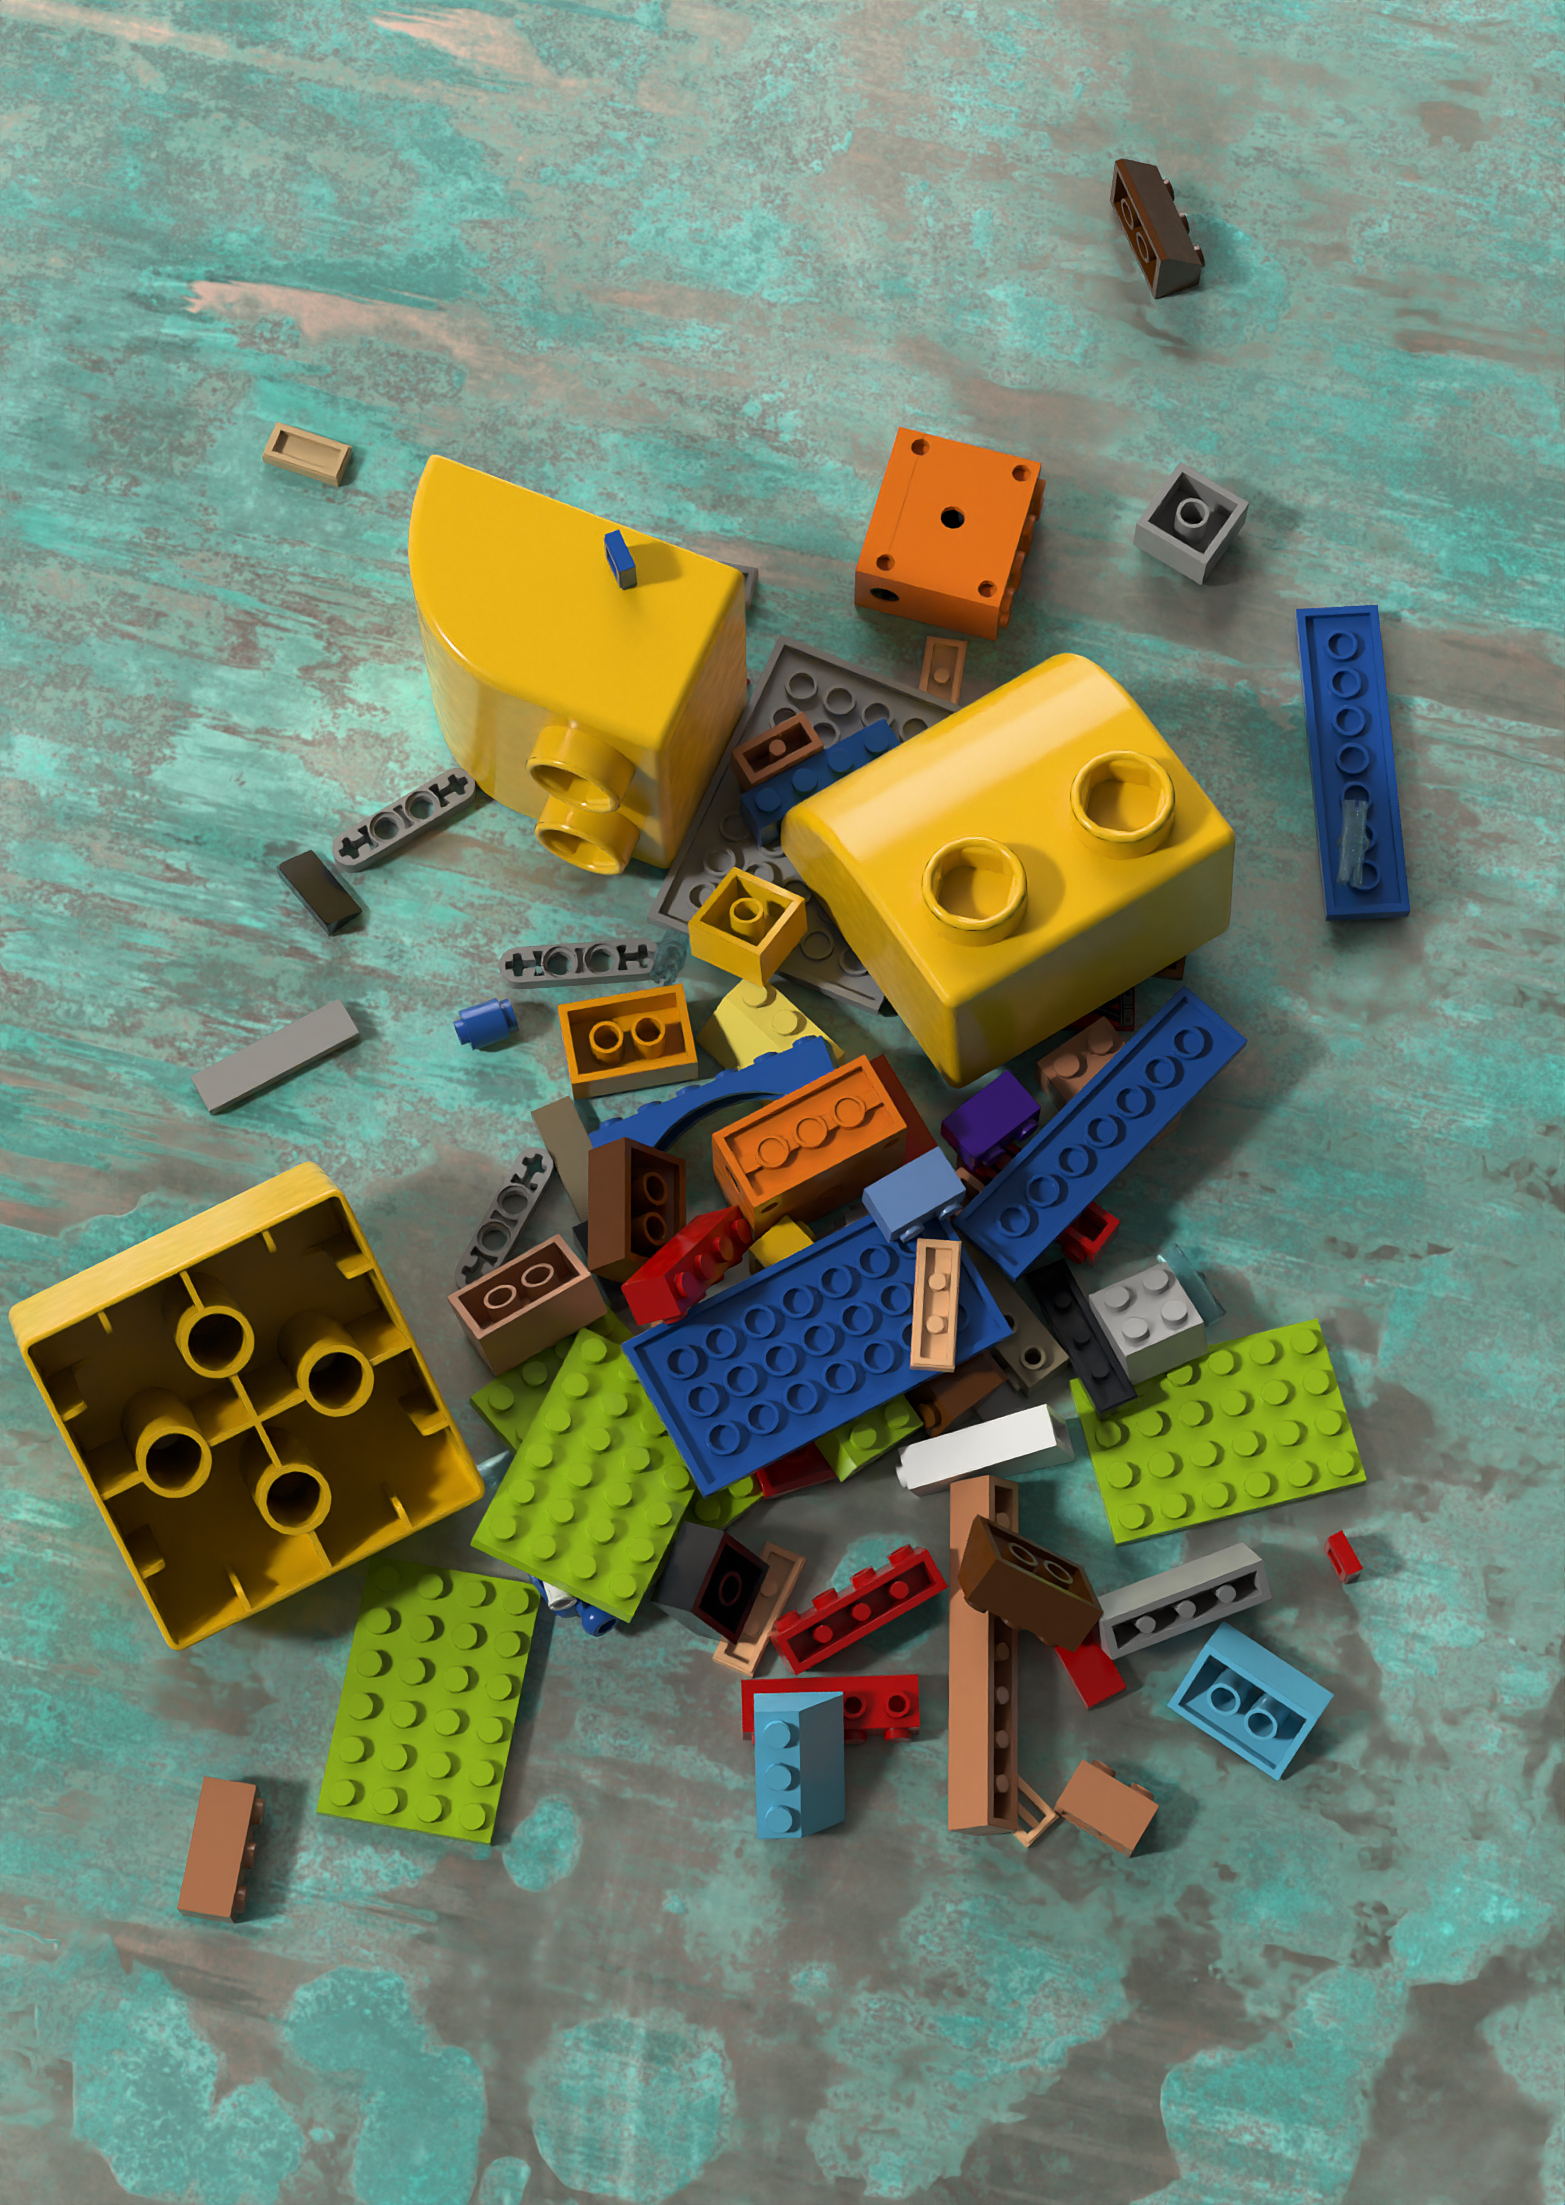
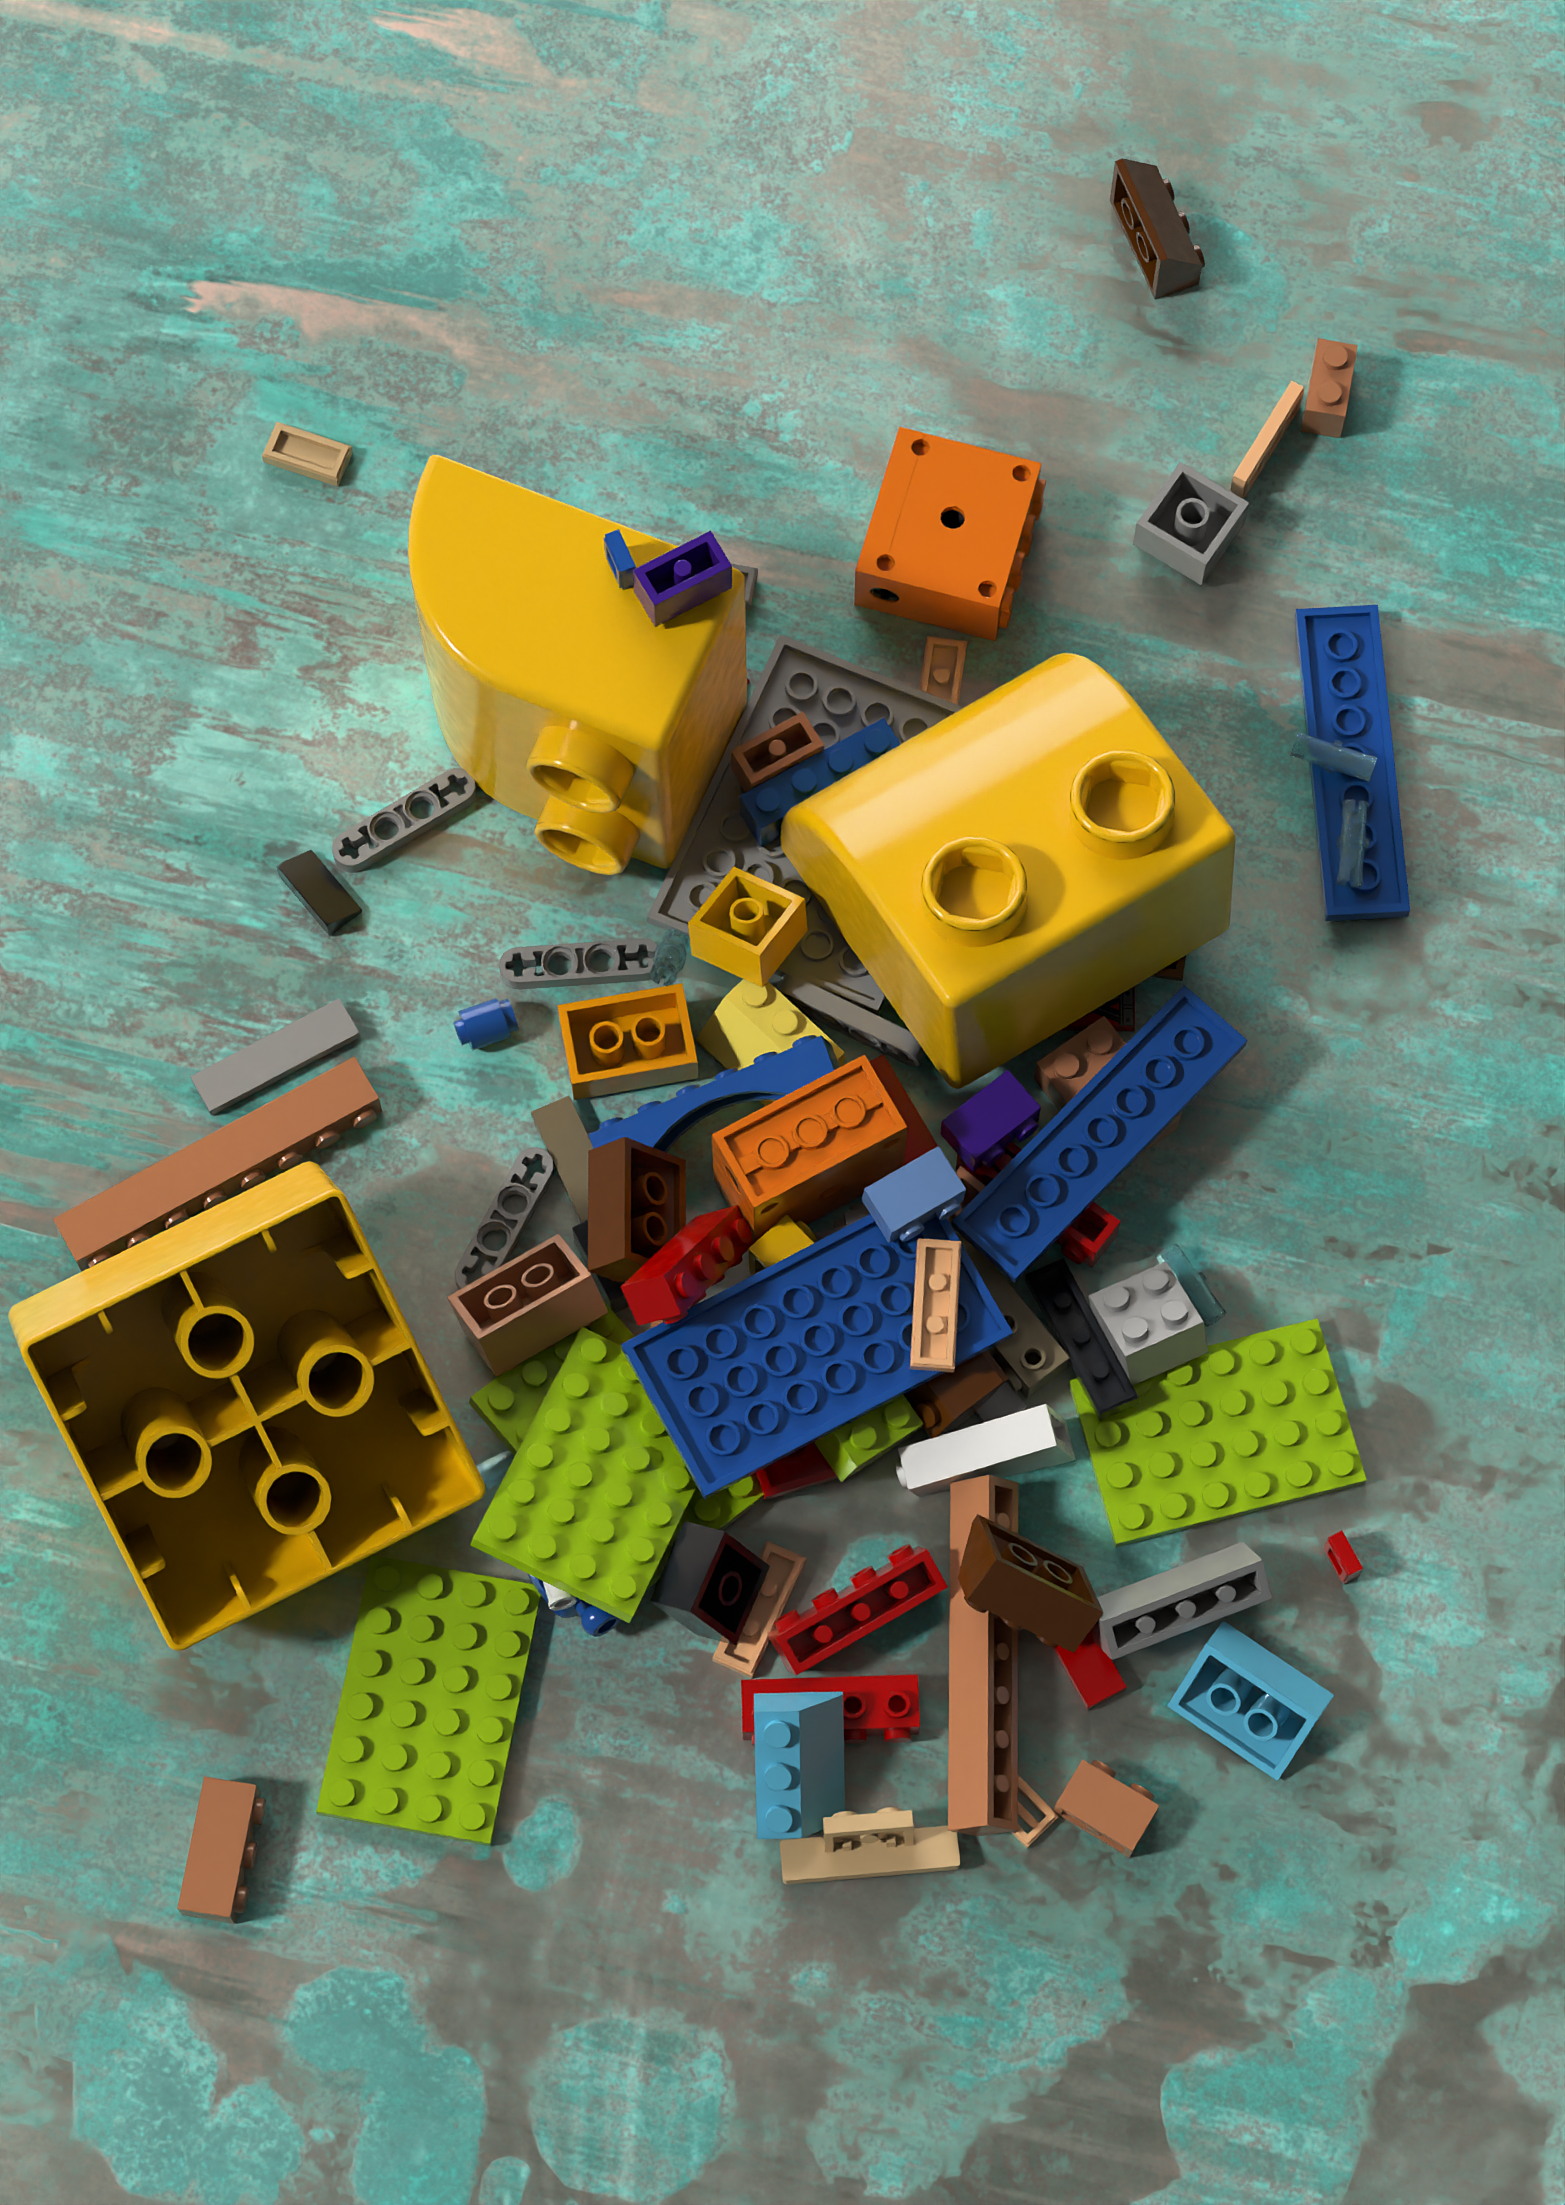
(220, 1164): none -> nougat brick
(682, 578): none -> brick
(852, 1020): none -> light grey beam
(869, 1847): none -> tan bracket
(1267, 440): none -> light nougat tile
(1329, 388): none -> nougat brick
(1333, 756): none -> clear light blue pin

